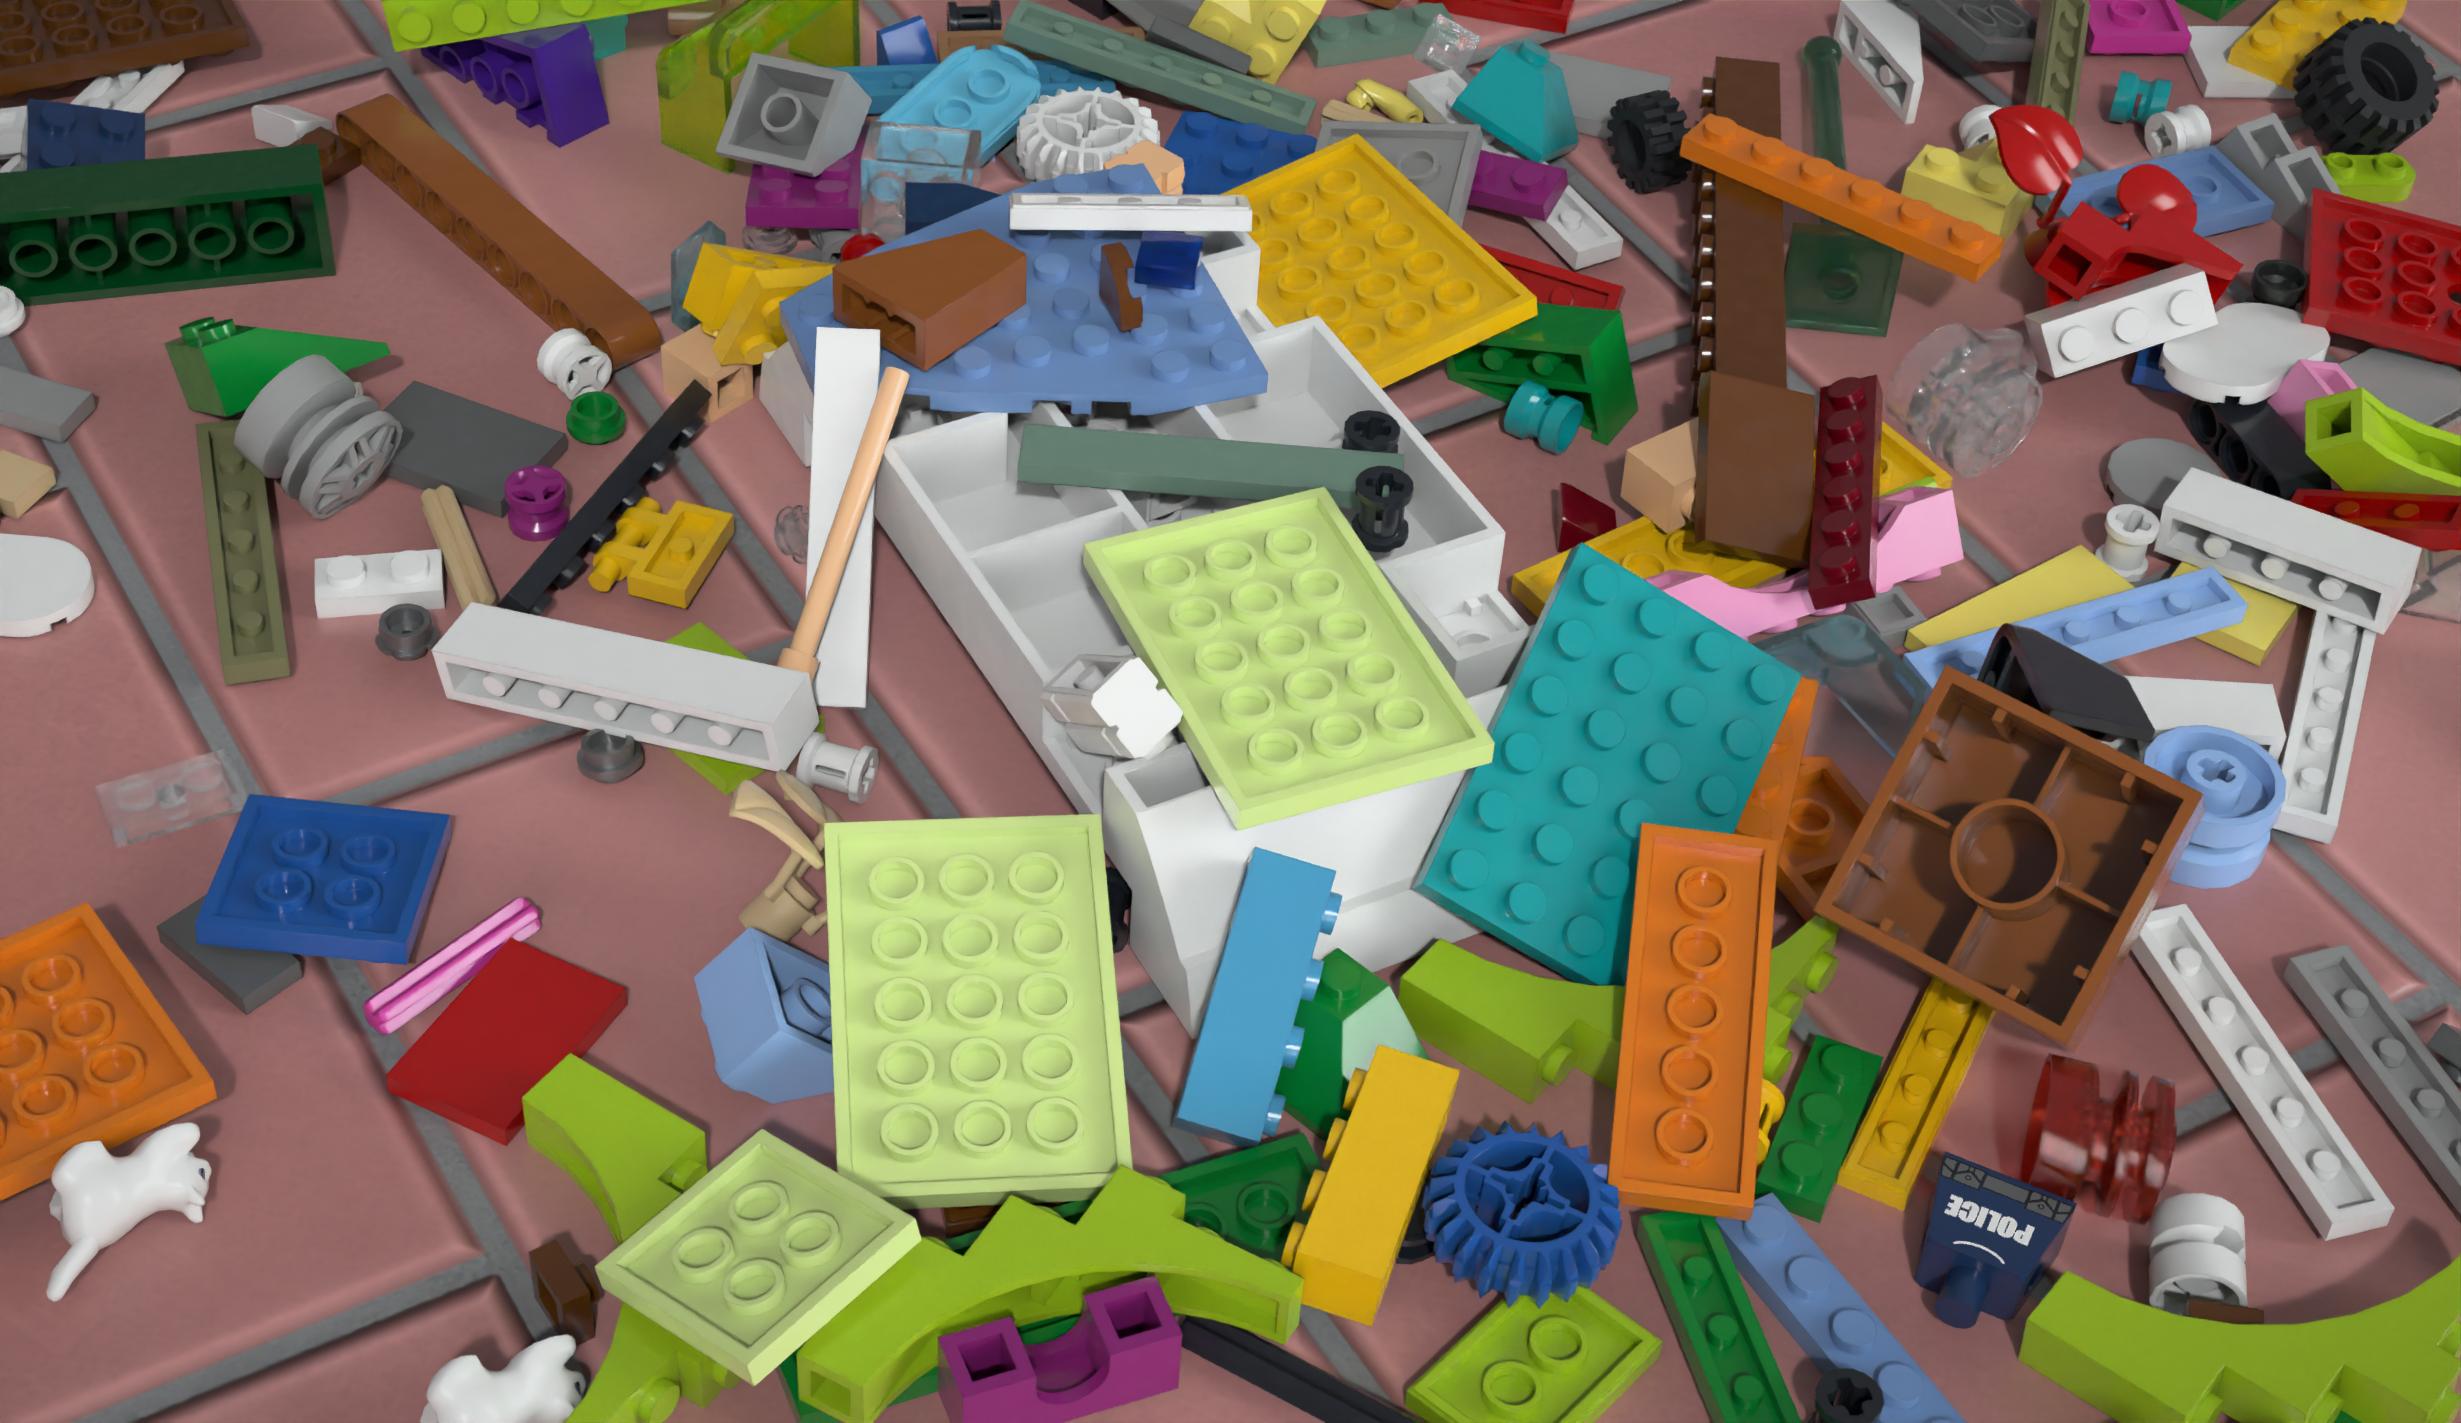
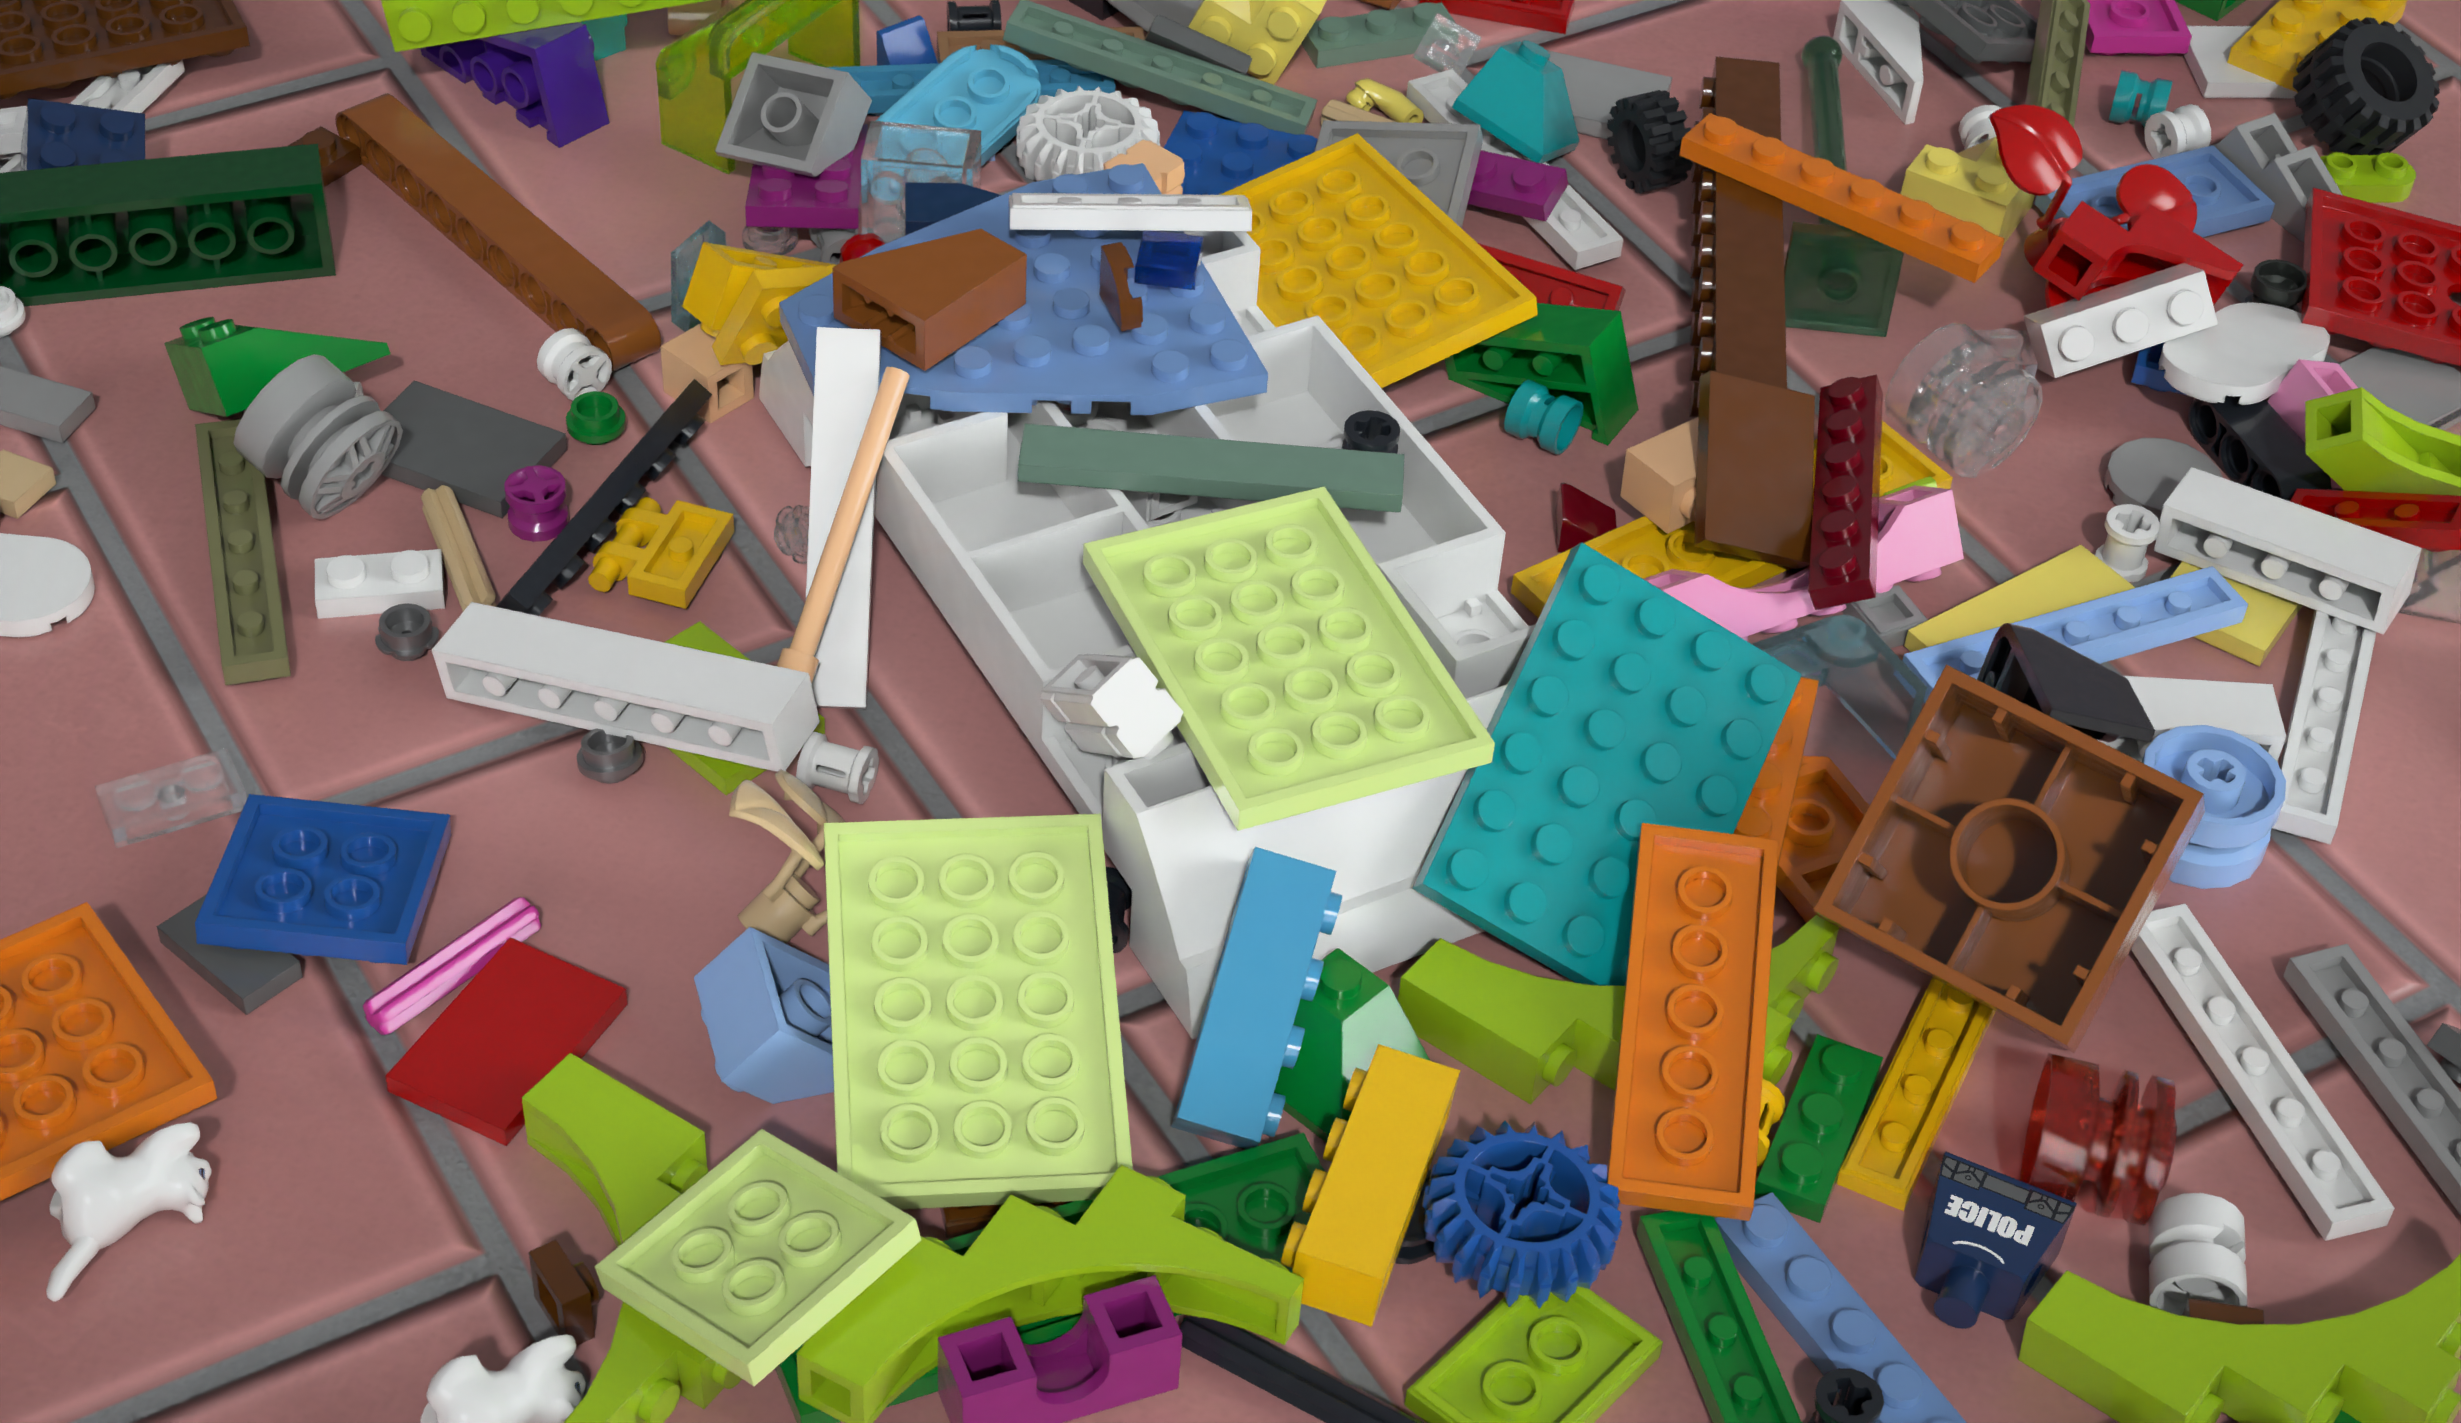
(284, 124): white slope -> none
(1386, 509): black bush -> none

